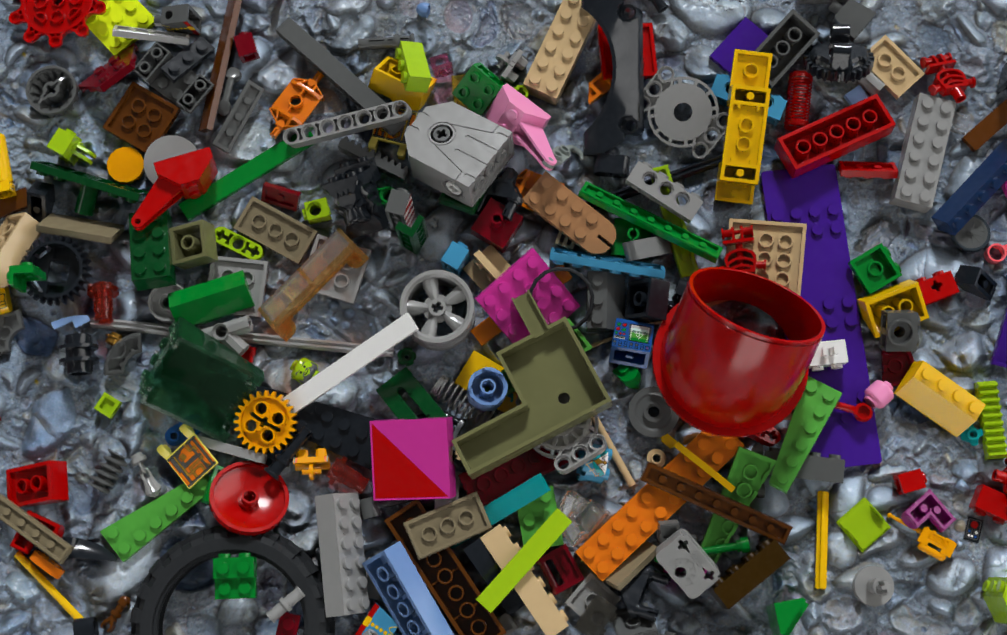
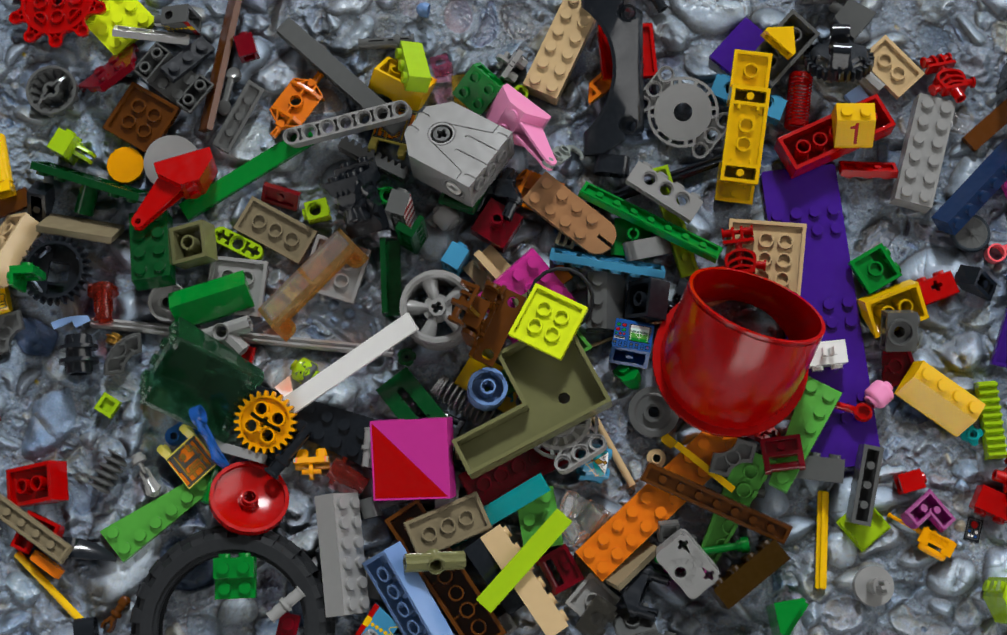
(199, 419): none -> blue piece
(287, 386): none -> sticker
(366, 459): none -> light grey pin
(390, 277): none -> dark green fence
(423, 561): none -> olive piece
(446, 217): none -> light grey head
(487, 333): none -> reddish brown container
(548, 321): none -> neon yellow plate
(724, 462): none -> dark grey tile
(780, 448): none -> dark red plate
(781, 39): none -> yellow slope
(853, 125): none -> yellow slope
(864, 484): none -> dark grey brick

